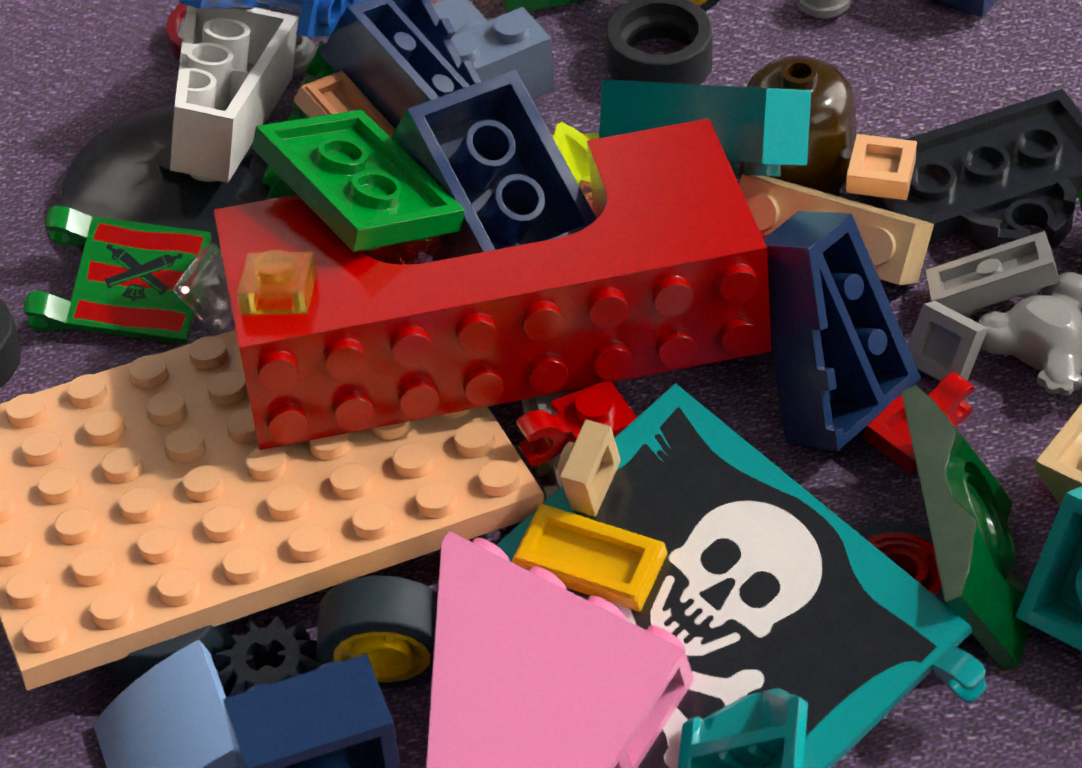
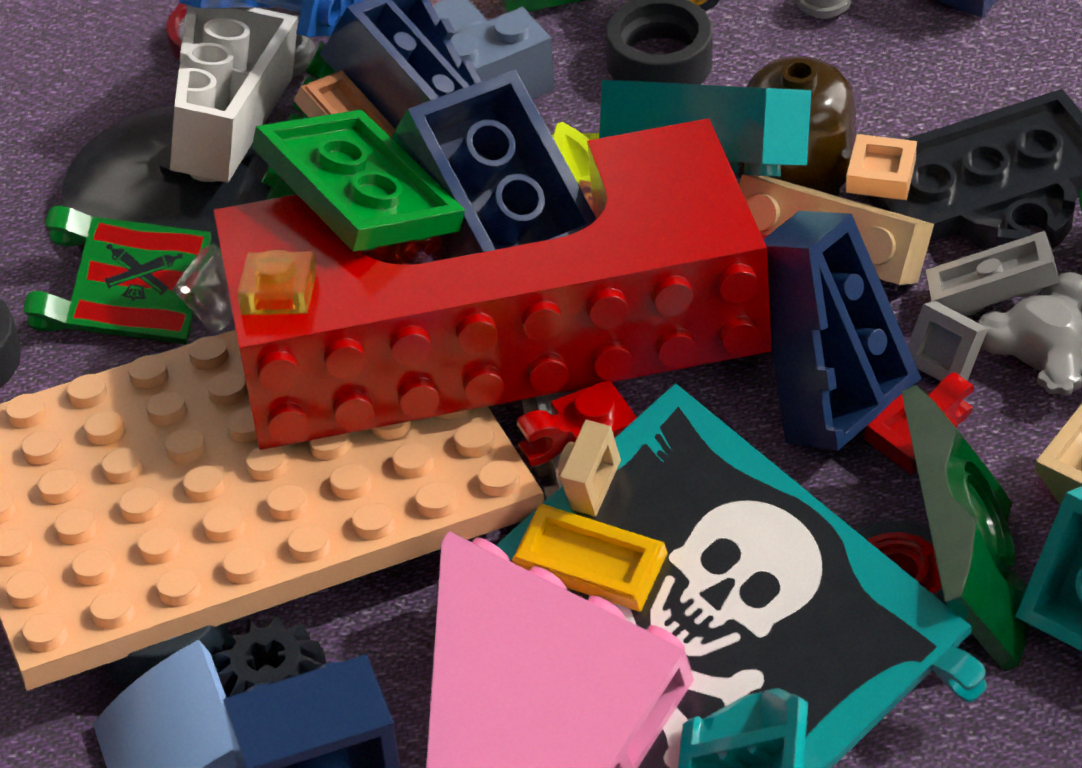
(387, 621): black wheel -> none

